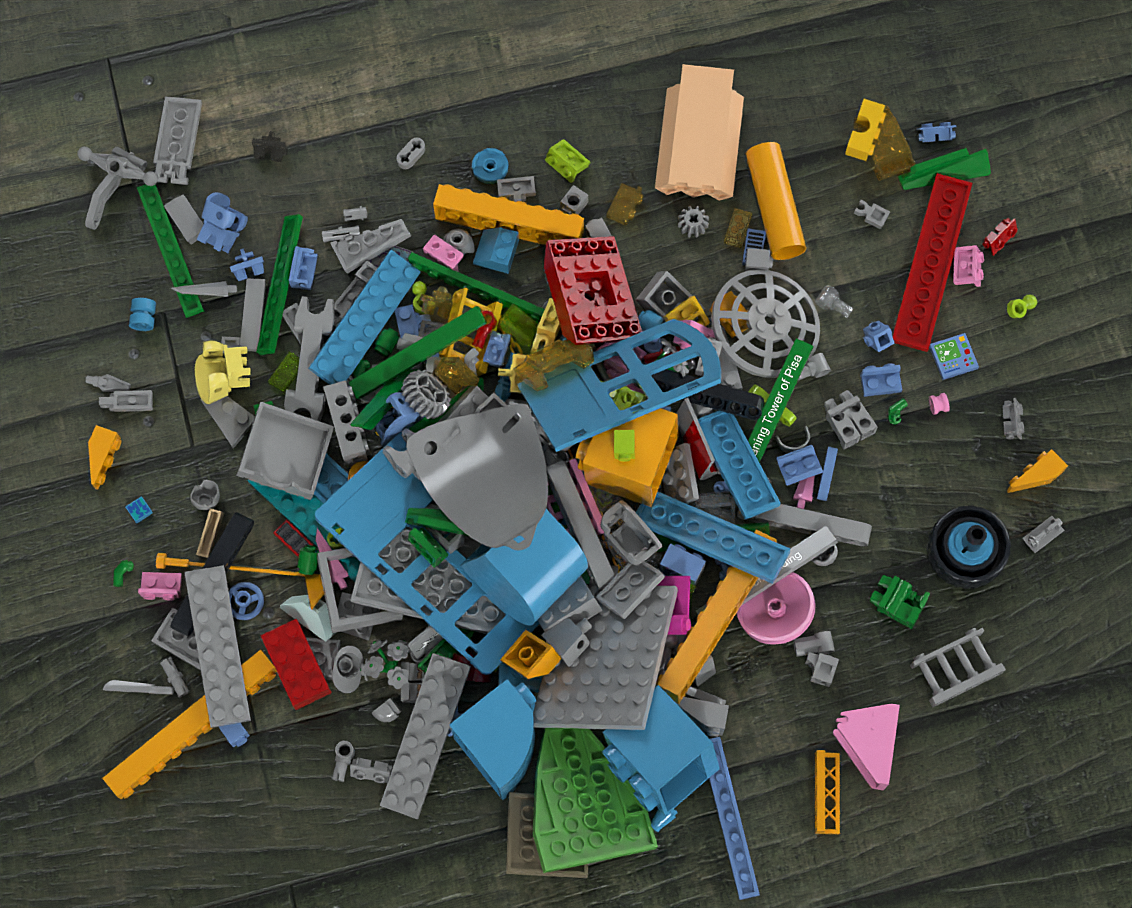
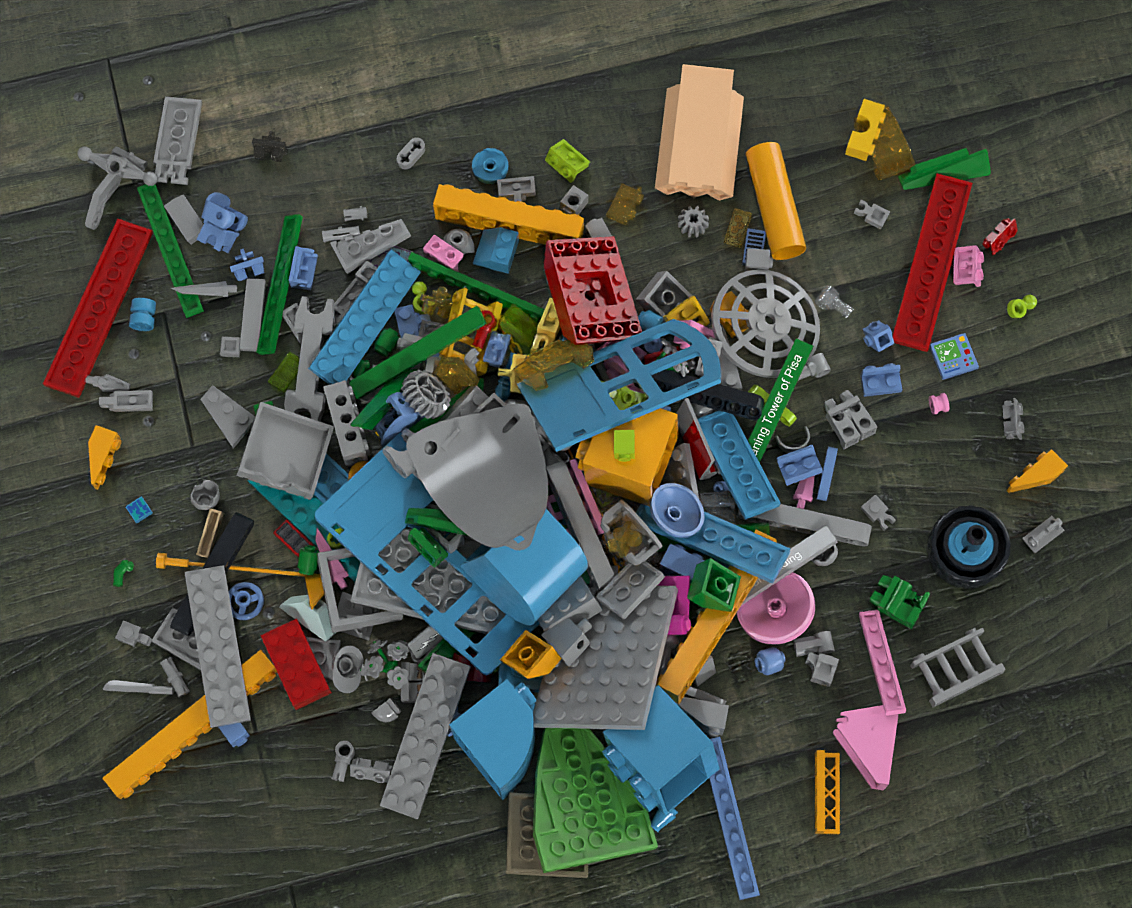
(98, 308): none -> red plate
(131, 634): none -> light grey plate
(160, 585): bright pink bracket -> none
(217, 374): light yellow piece -> none
(624, 539): none -> clear yellow hips
(677, 510): none -> medium blue dish
(713, 586): none -> green slope
(769, 661): none -> medium blue head
(876, 510): none -> light grey plate
(882, 662): none -> bright pink tile
(894, 411): green arm -> none
(944, 132): medium blue hinge -> none

